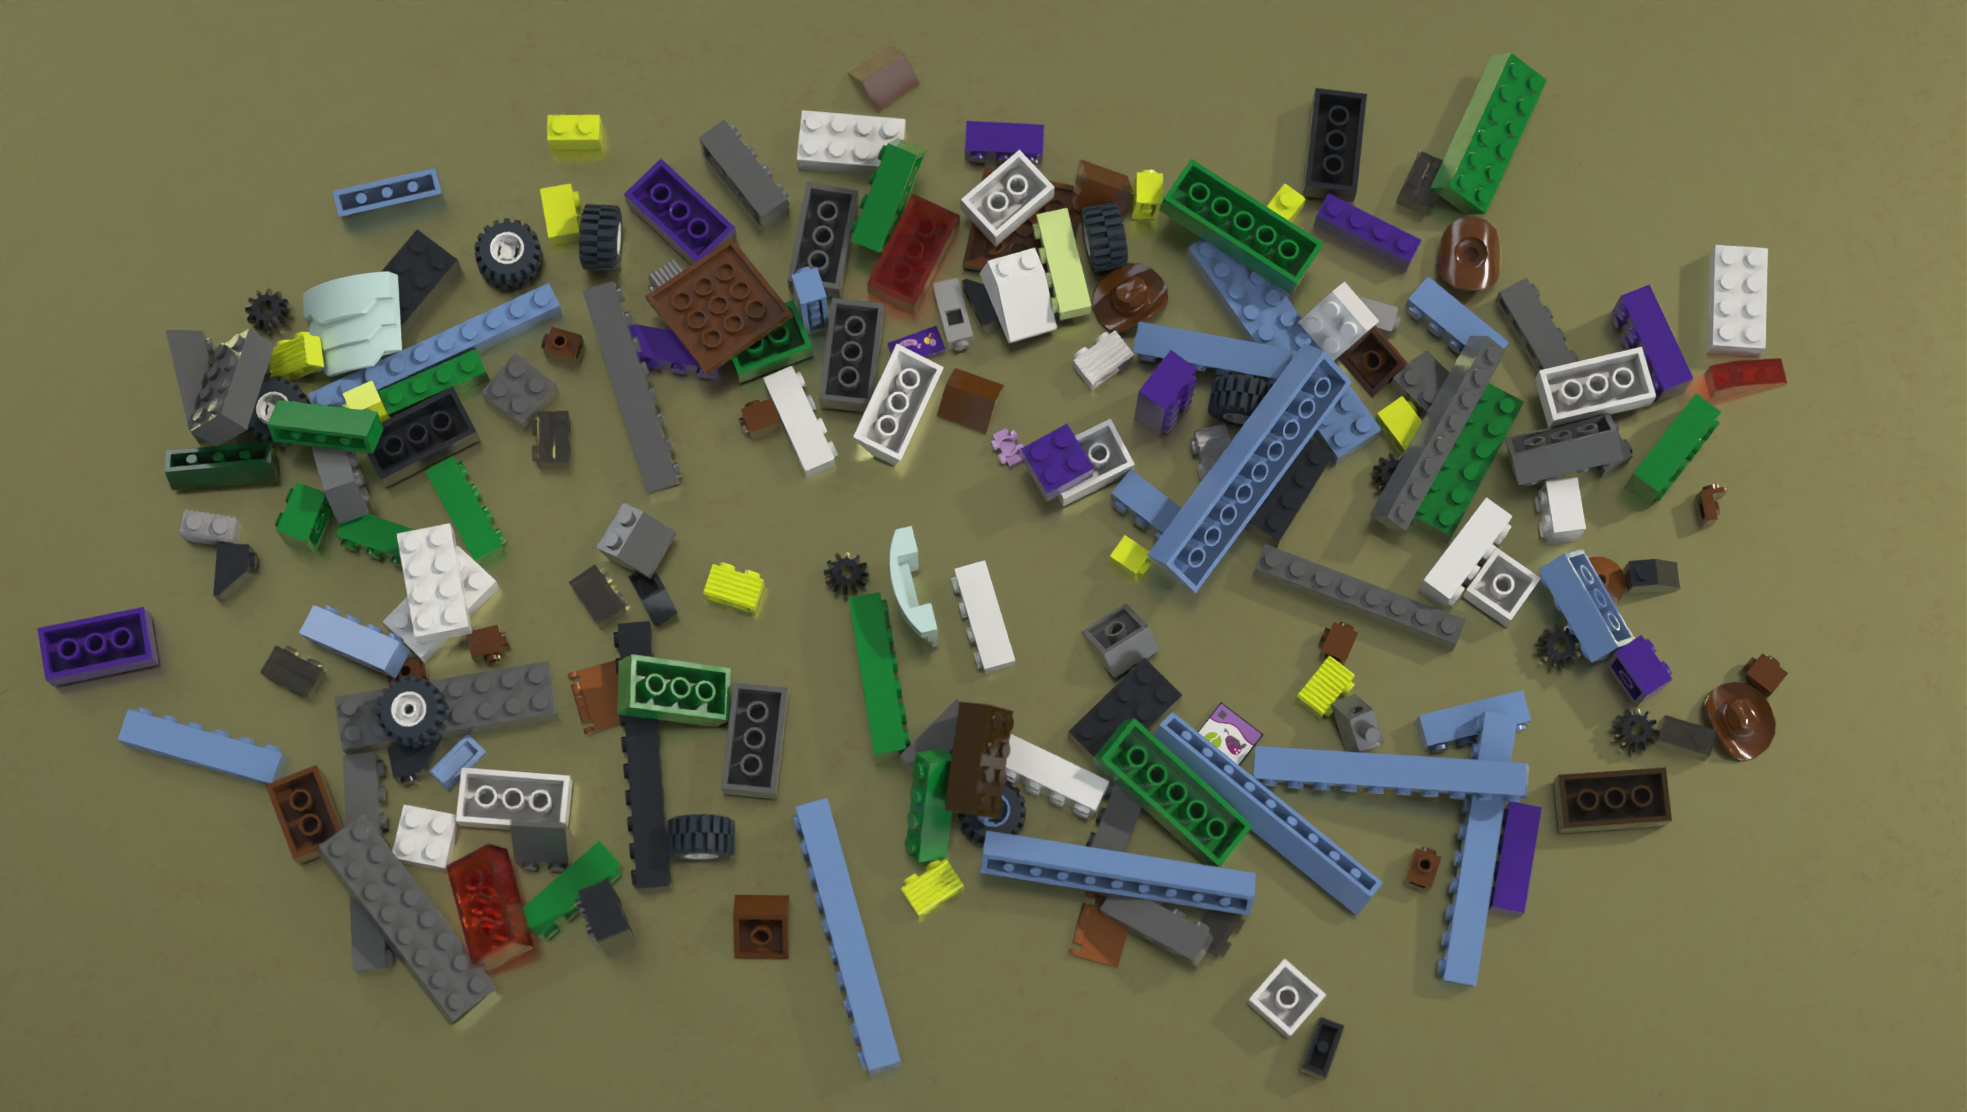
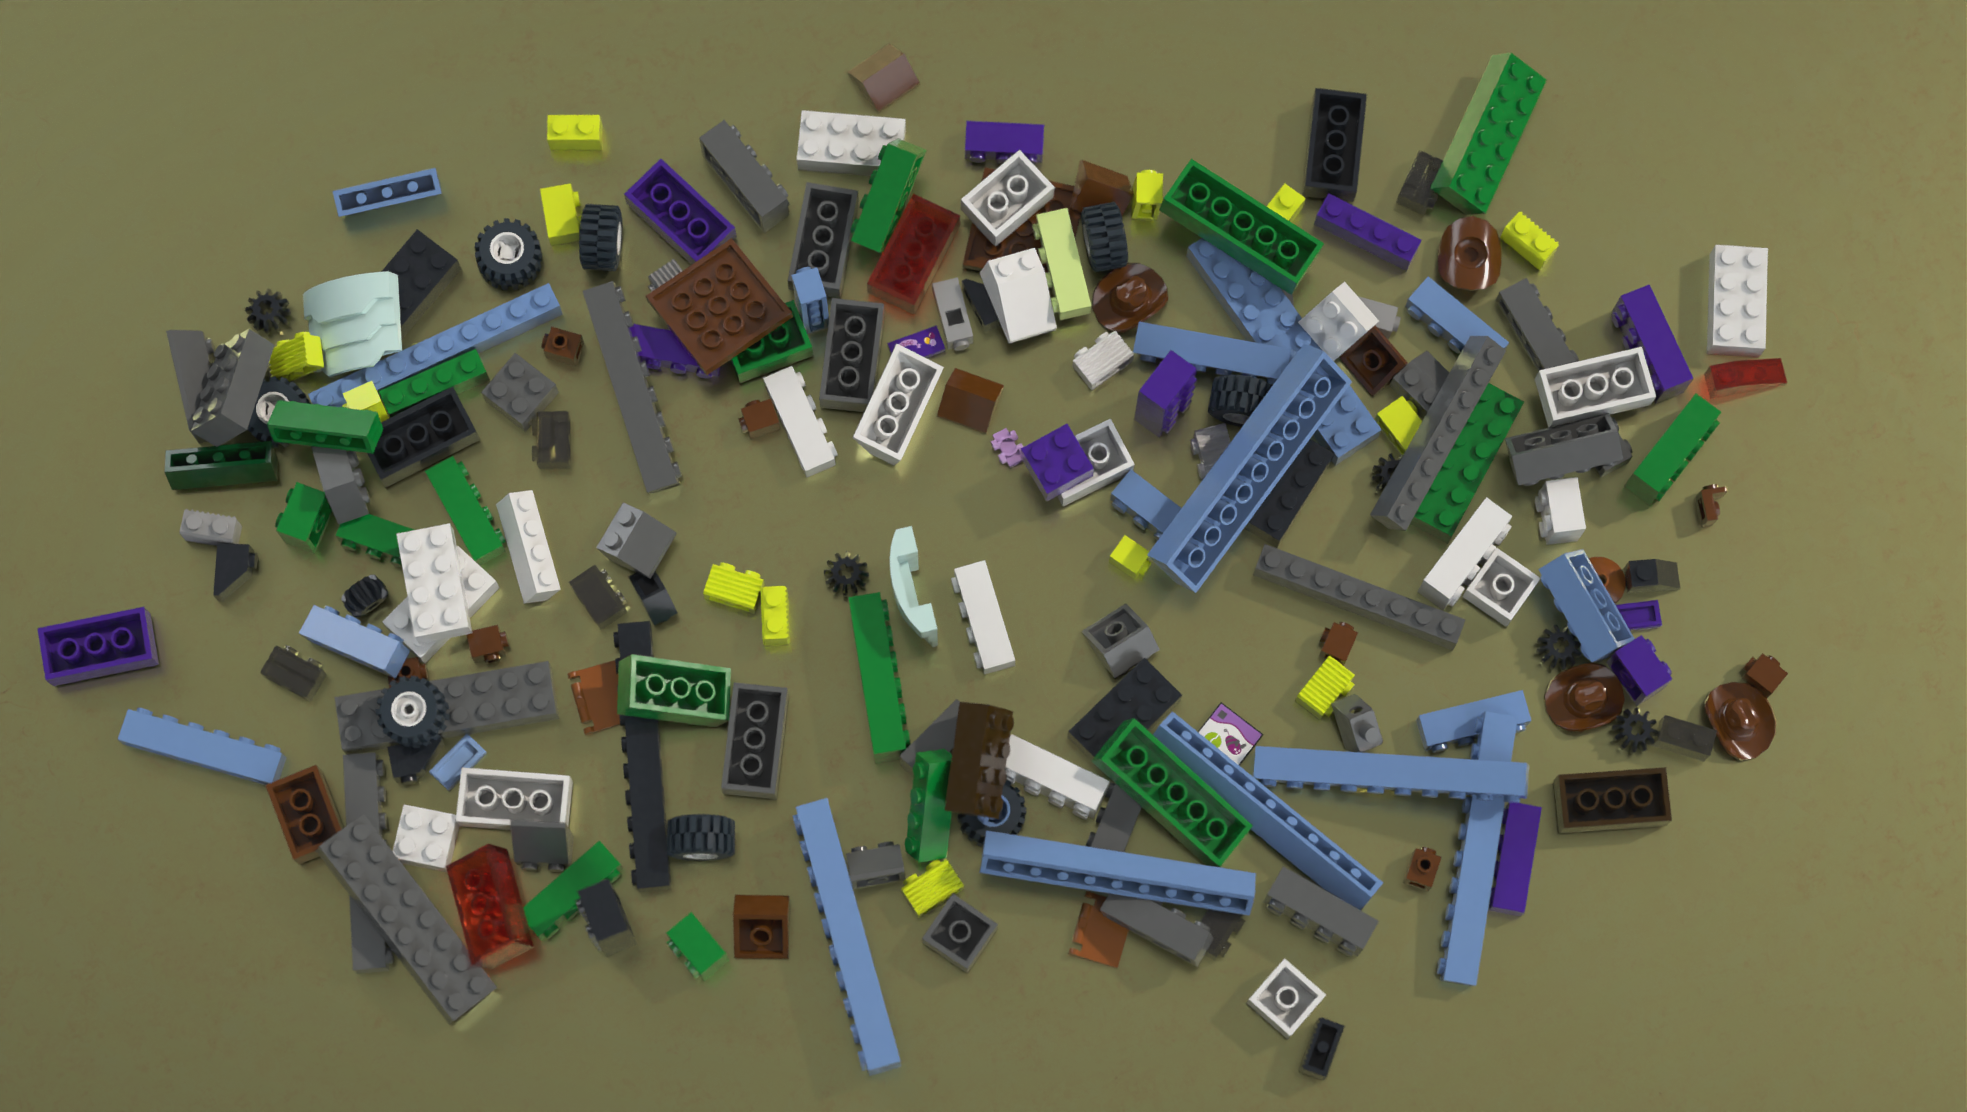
(364, 595): none -> black gear
(528, 546): none -> white brick
(697, 946): none -> green brick
(775, 615): none -> neon yellow brick
(875, 865): none -> dark grey slope
(959, 933): none -> dark grey brick
(1320, 912): none -> dark grey brick
(1529, 240): none -> neon yellow brick
(1584, 697): none -> reddish brown hat
(1641, 615): none -> dark purple tile

